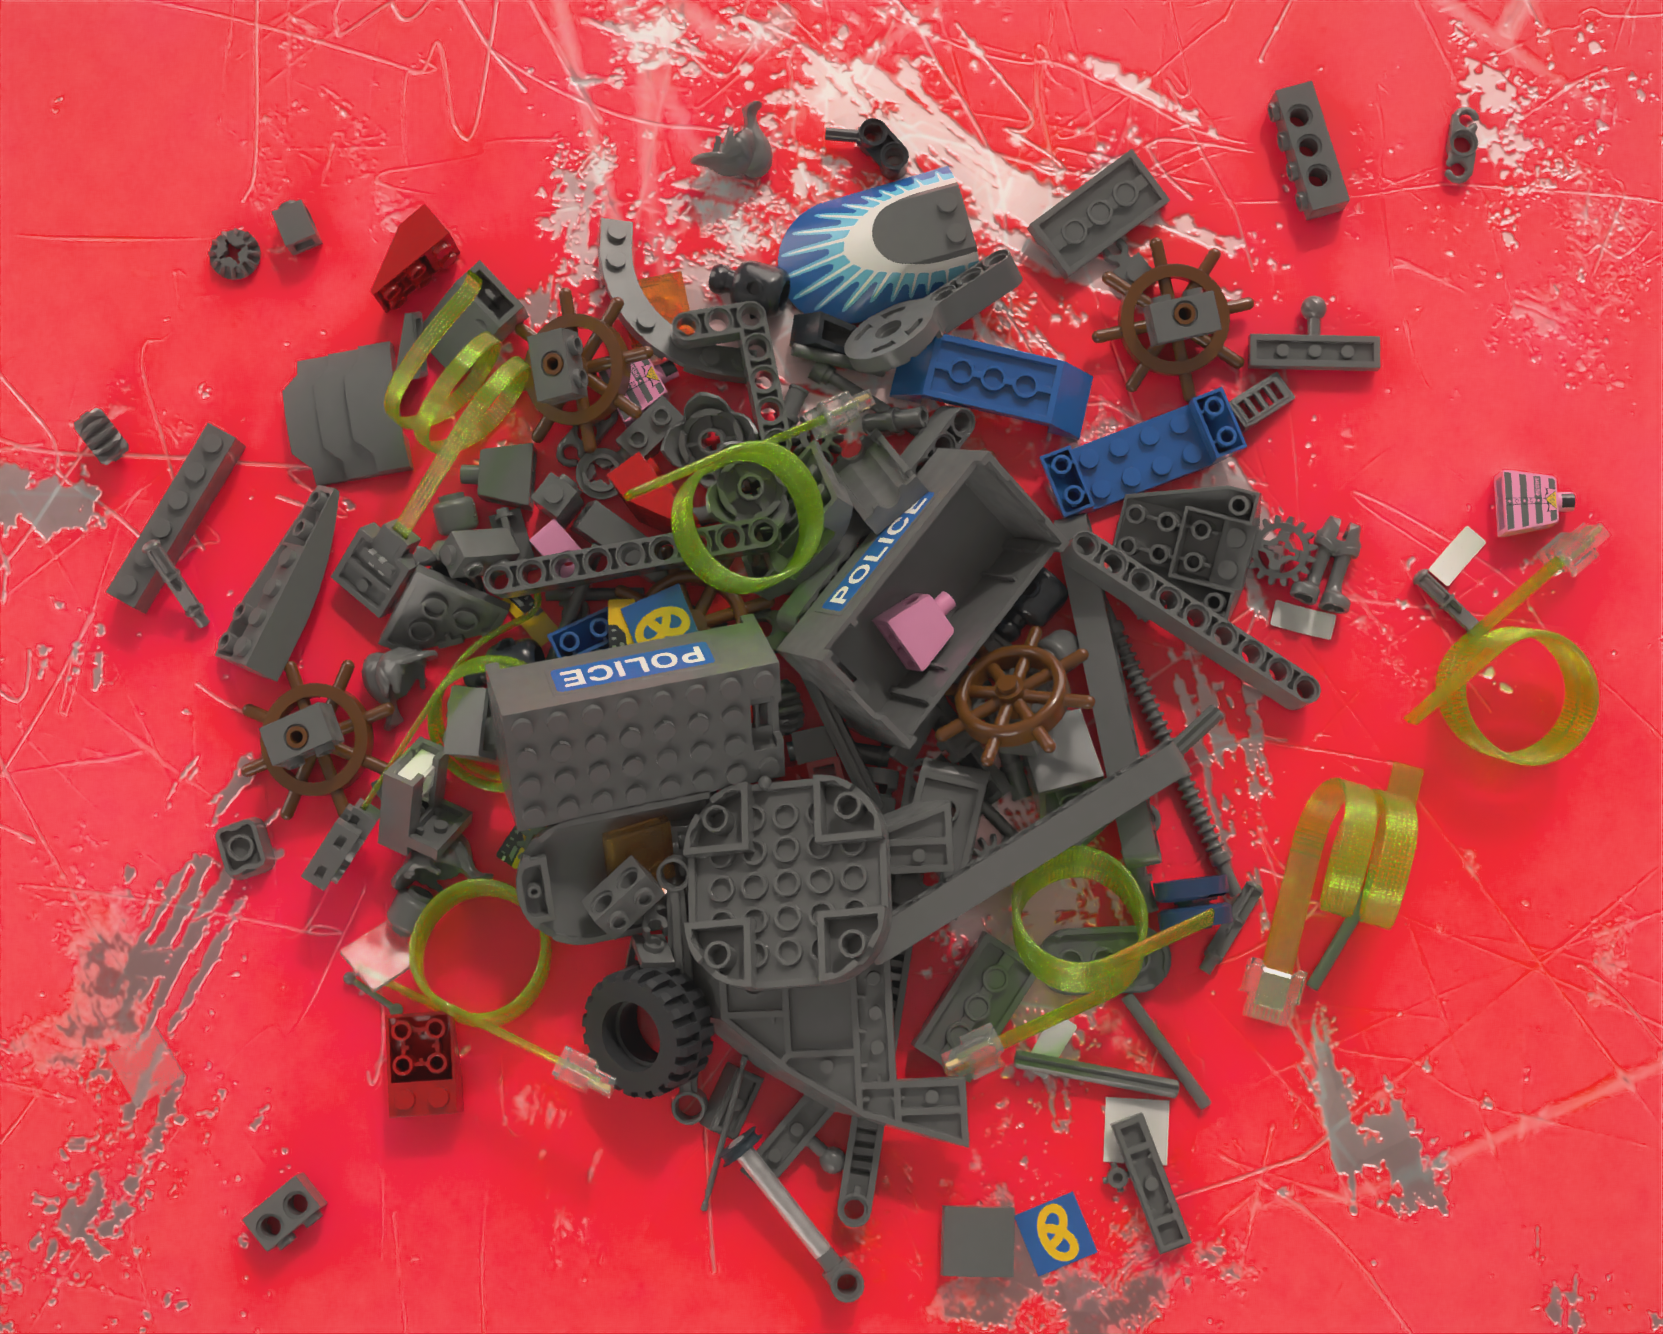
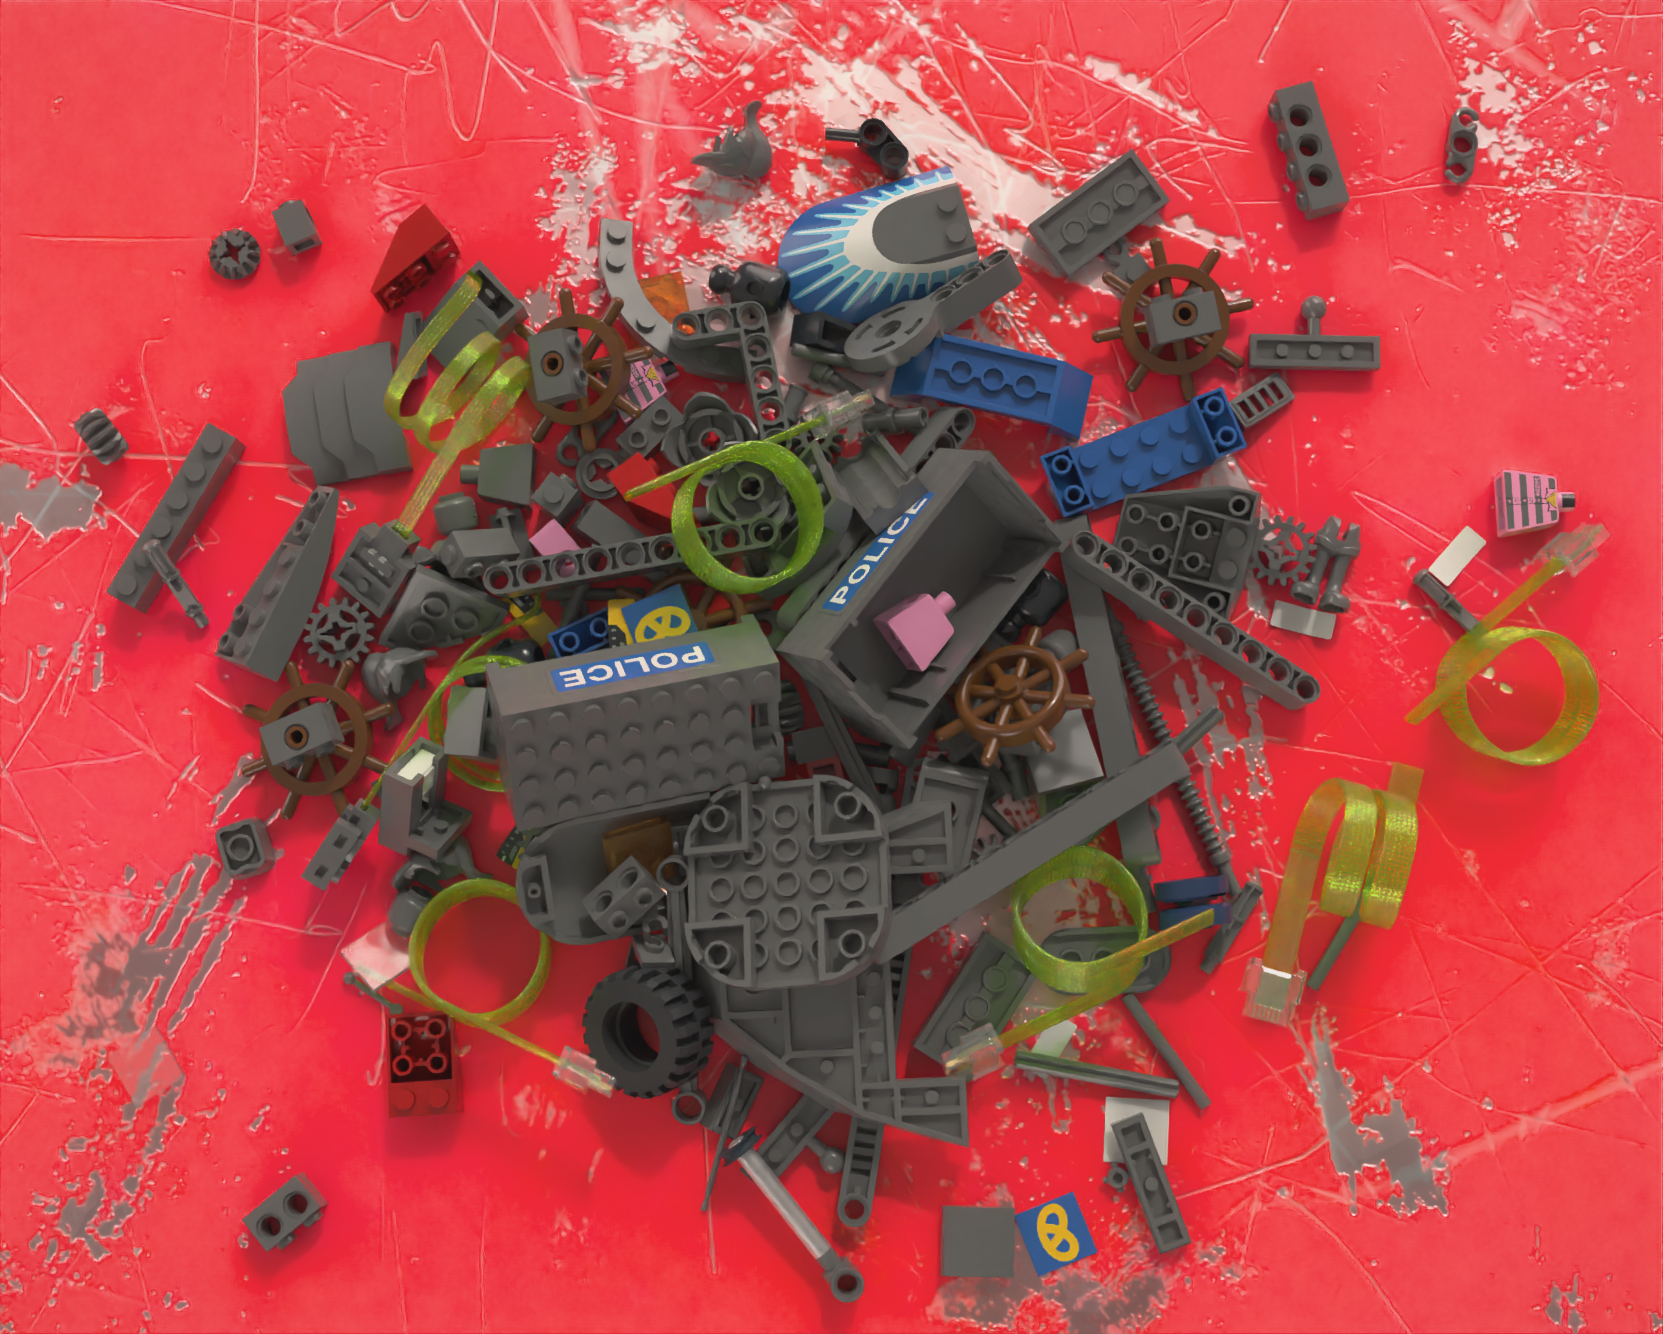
(335, 620): none -> dark grey gear

